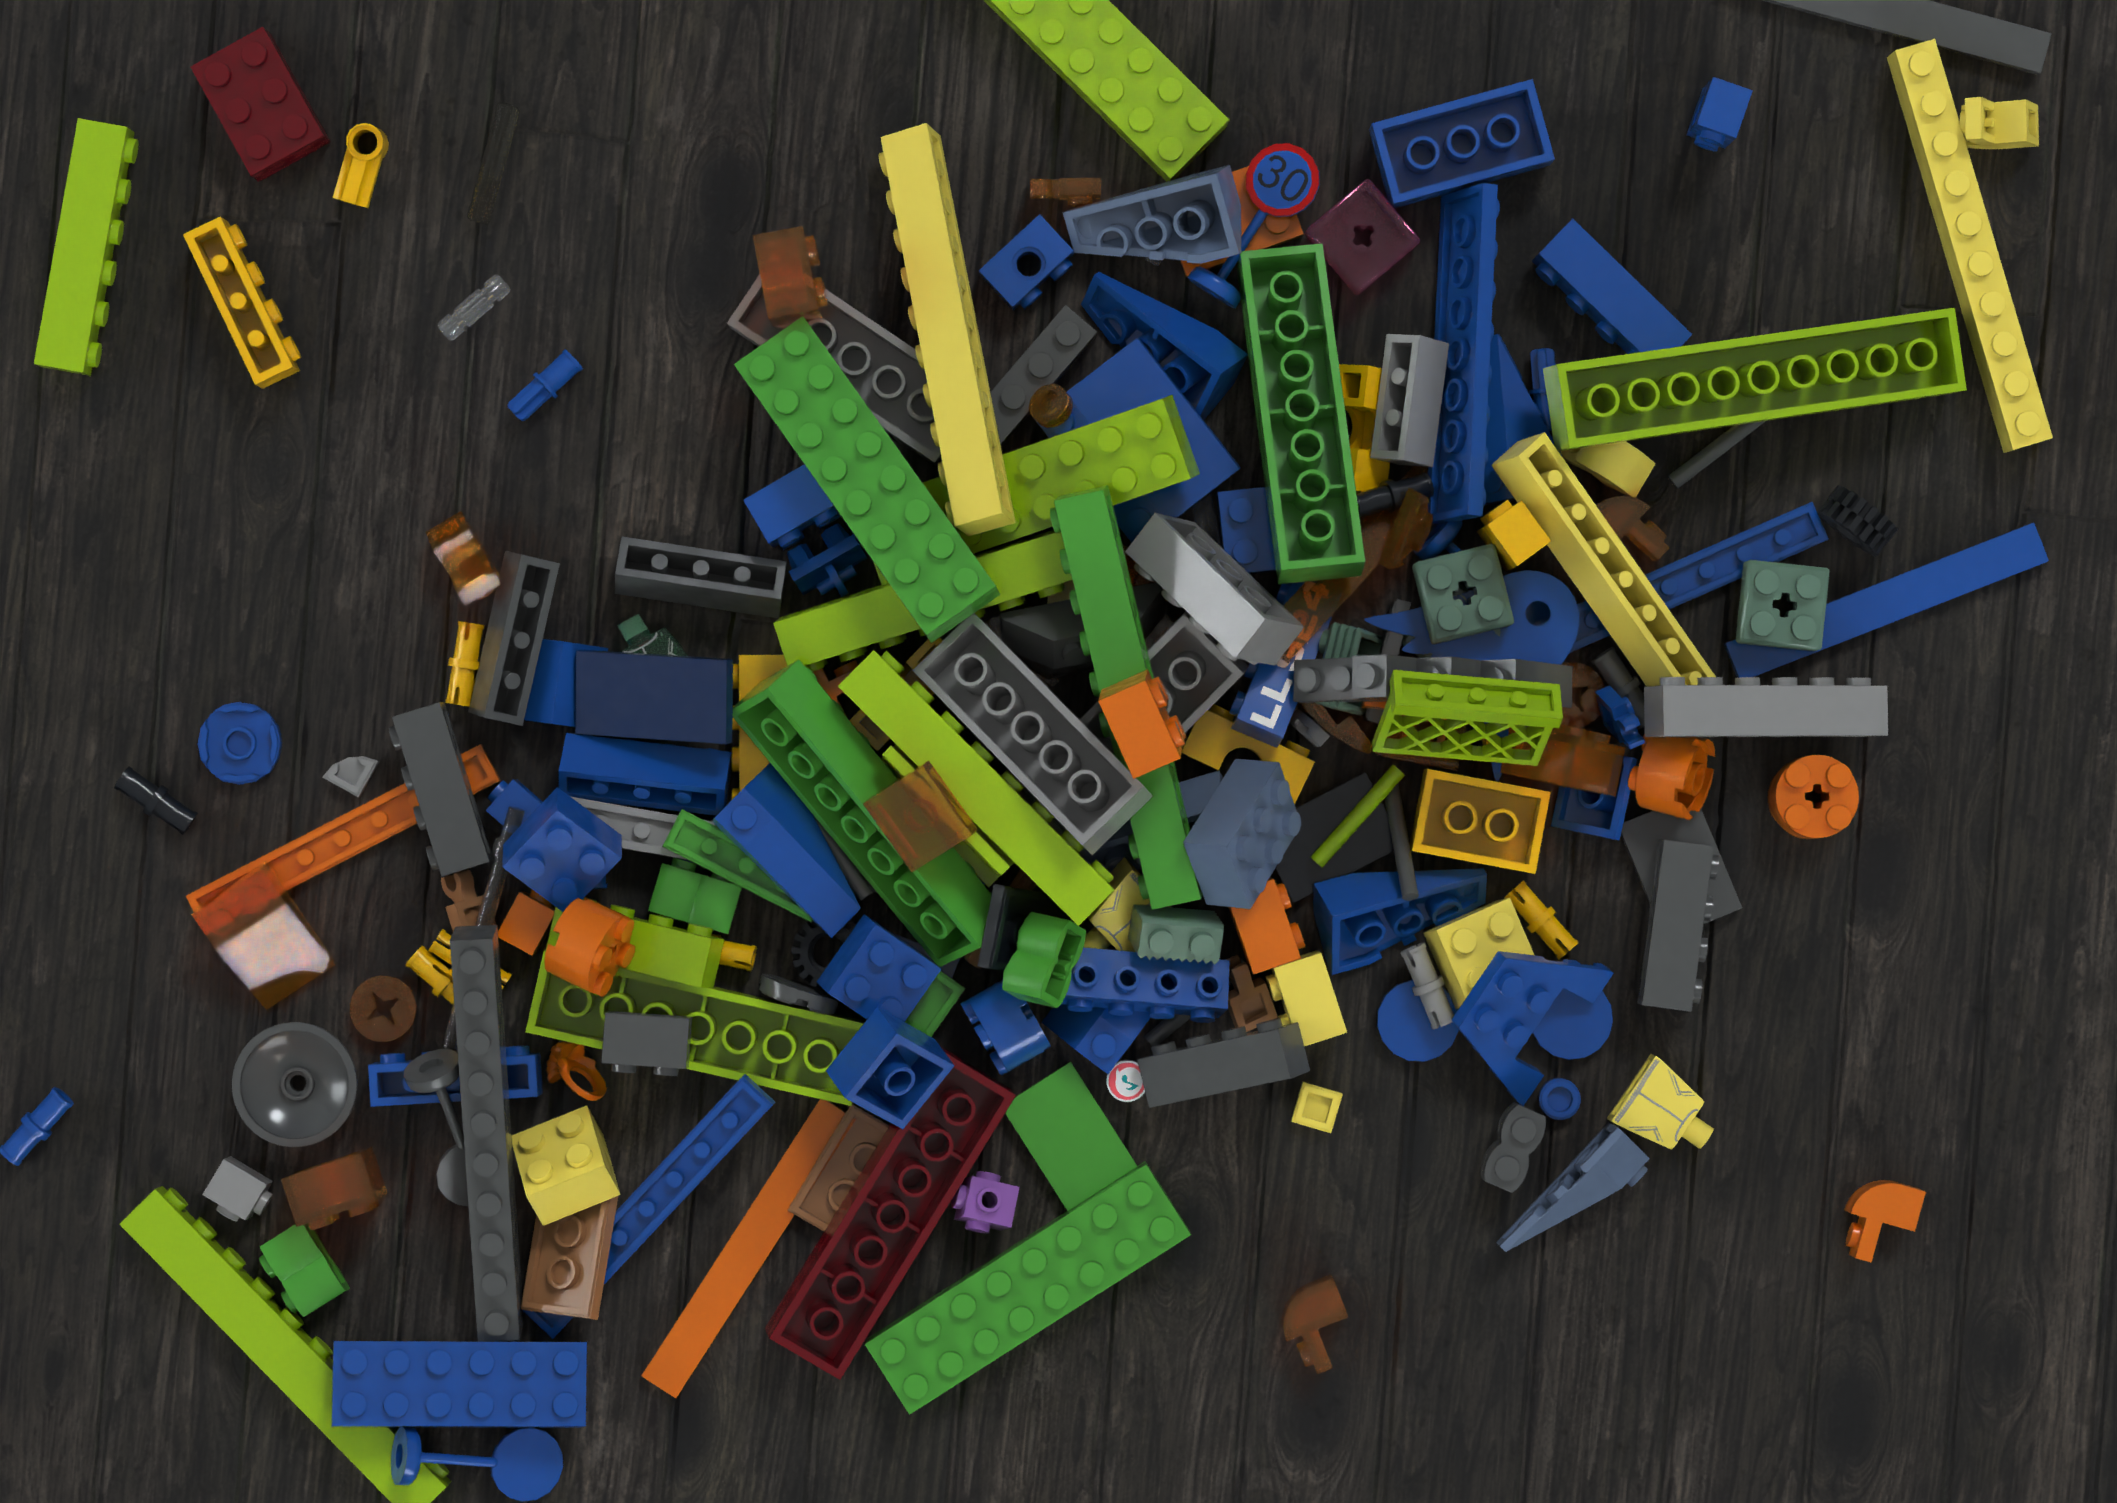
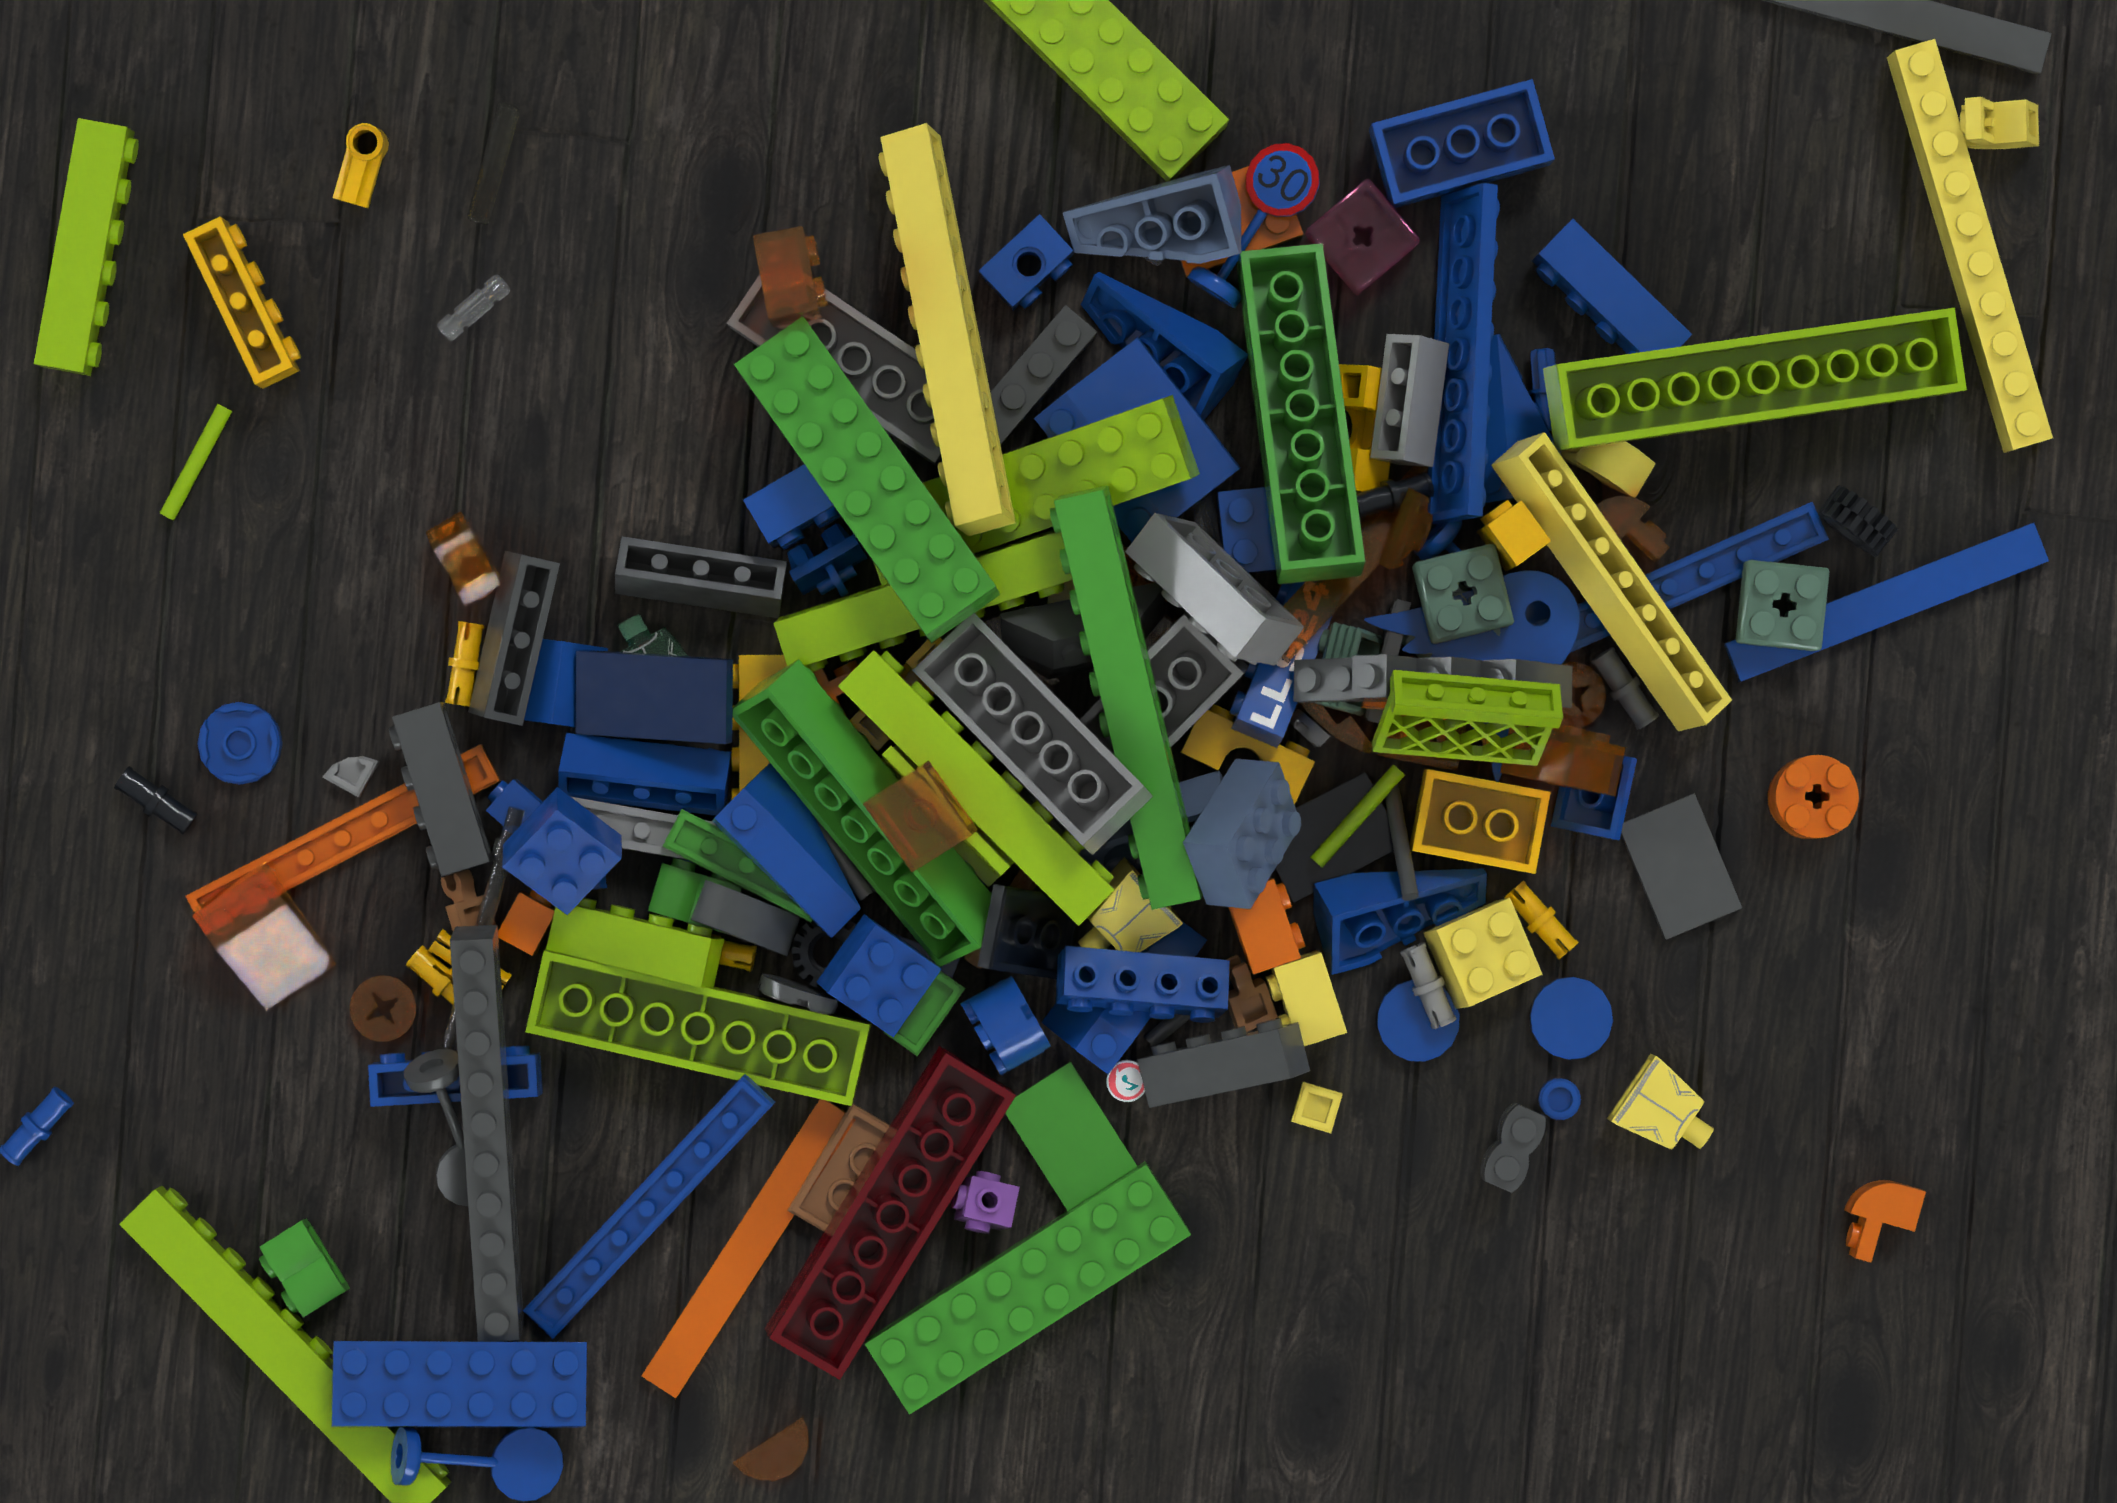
(195, 462): none -> lime bar
(238, 1190): light grey brick -> none
(260, 104): dark red brick -> none
(265, 1088): dark grey dish -> none
(338, 1185): clear orange brick -> none
(544, 385): blue axle -> none
(565, 1165): light yellow brick -> none
(570, 1263): medium nougat tile -> none
(571, 1057): orange piece -> none
(590, 946): orange brick -> none
(646, 1041): dark grey brick -> none
(746, 918): none -> dark grey beam
(778, 1454): none -> clear orange tile
(889, 1068): blue brick -> none
(1044, 959): bright green brick -> none
(1050, 405): clear orange tile -> none
(1075, 190): clear orange plate -> none
(1141, 723): orange brick -> none
(1176, 933): sand green brick -> none
(1306, 1312): clear orange brick -> none
(1511, 1003): blue wing -> none
(1594, 1174): sand blue wedge -> none
(1619, 717): blue plate -> none
(1673, 775): orange brick -> none
(1676, 925): dark grey brick -> none
(1711, 453): dark grey bar -> none
(1718, 114): blue brick -> none
(1765, 709): light grey brick -> none

